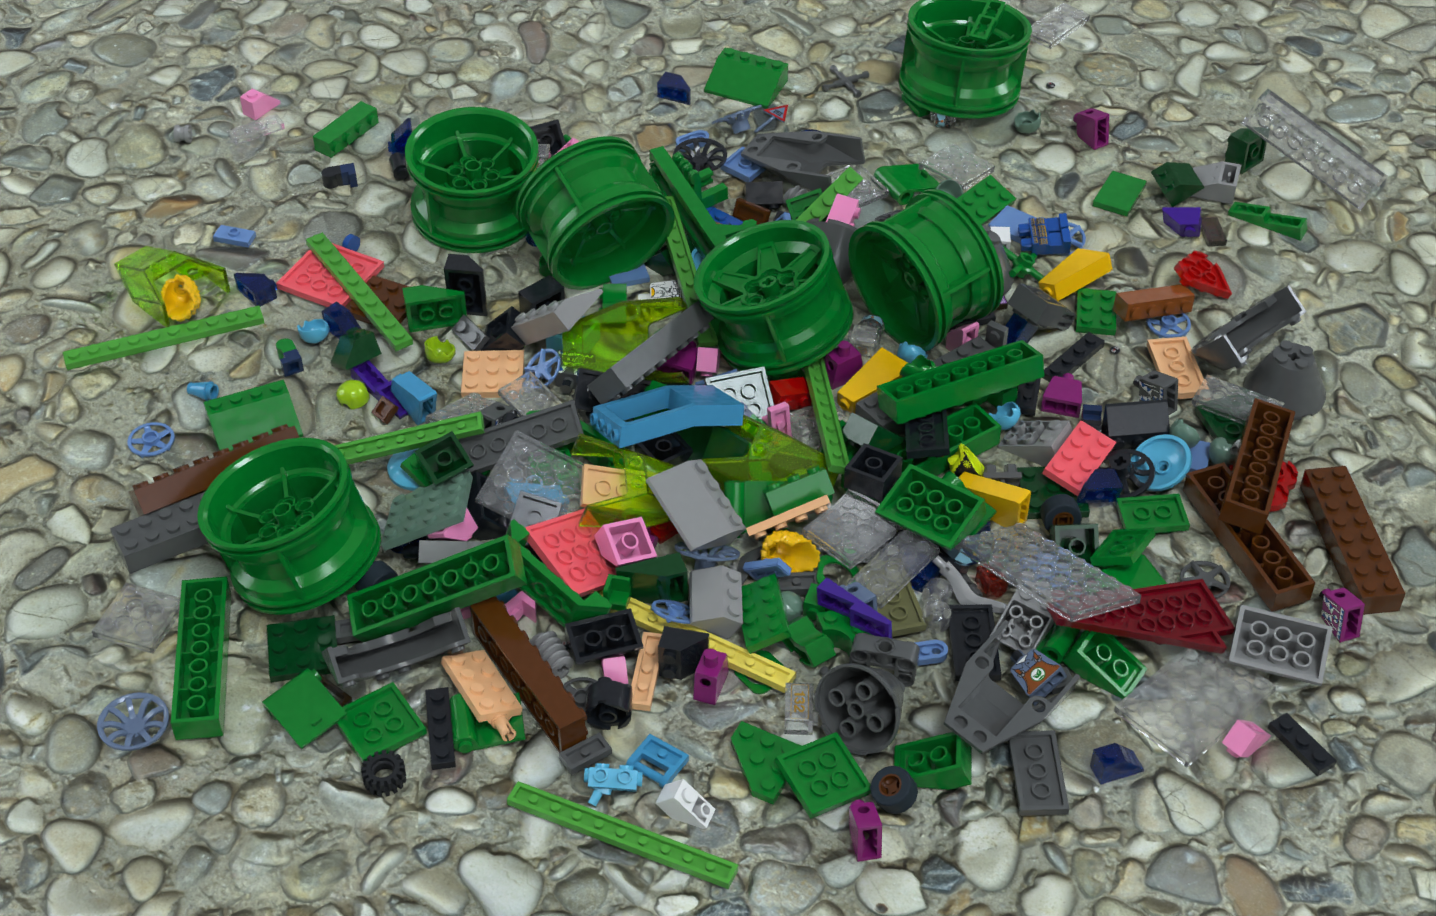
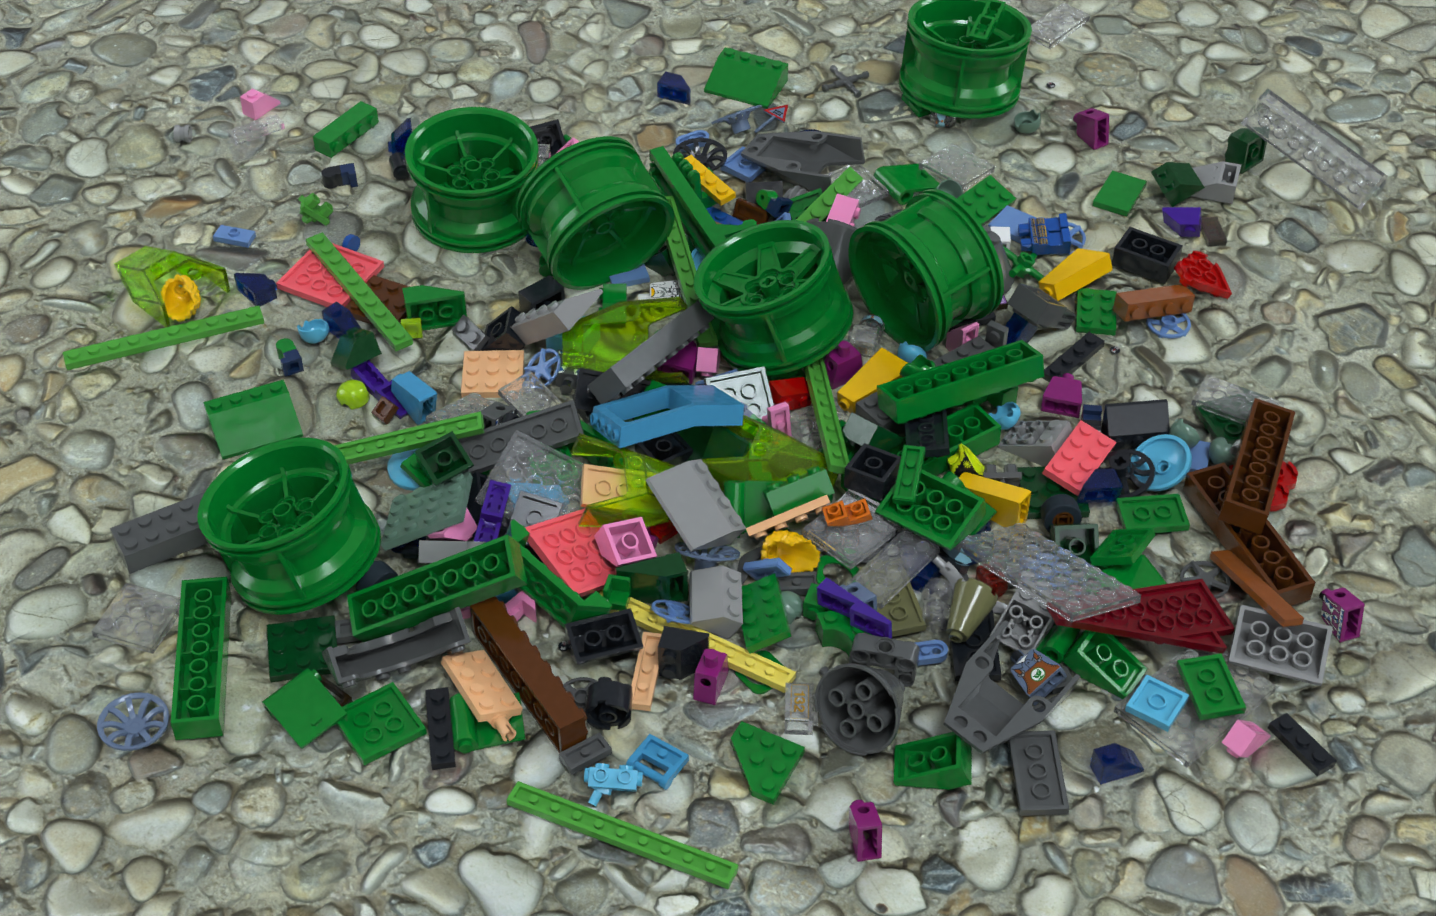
(150, 439): medium blue wheel -> none
(196, 478): reddish brown brick -> none
(203, 390): dark azure cone -> none
(312, 211): none -> bright green hips
(383, 784): black tyre -> none
(413, 327): none -> lime tile
(439, 351): lime hair -> none
(466, 275): black slope -> none
(492, 511): none -> dark purple slope
(554, 652): light grey piece -> none
(615, 668): bright pink slope -> none
(685, 804): white slope -> none
(712, 184): none -> yellow plate
(772, 203): none -> leg
(809, 642): green brick -> none
(823, 775): green plate -> none
(853, 513): none -> orange slope
(897, 781): black wheel -> none
(909, 475): none -> green tile
(969, 607): none -> olive cone
(1028, 397): black plate -> none
(1146, 255): none -> black brick
(1157, 387): dark grey torso -> none
(1157, 703): none -> medium azure plate
(1175, 359): light nougat plate -> none
(1211, 686): none -> green plate
(1232, 342): dark grey windscreen -> none
(1256, 588): none -> dark orange tile
(1261, 216): green slope -> none
(1290, 377): dark grey cone -> none
(1352, 539): reddish brown brick -> none

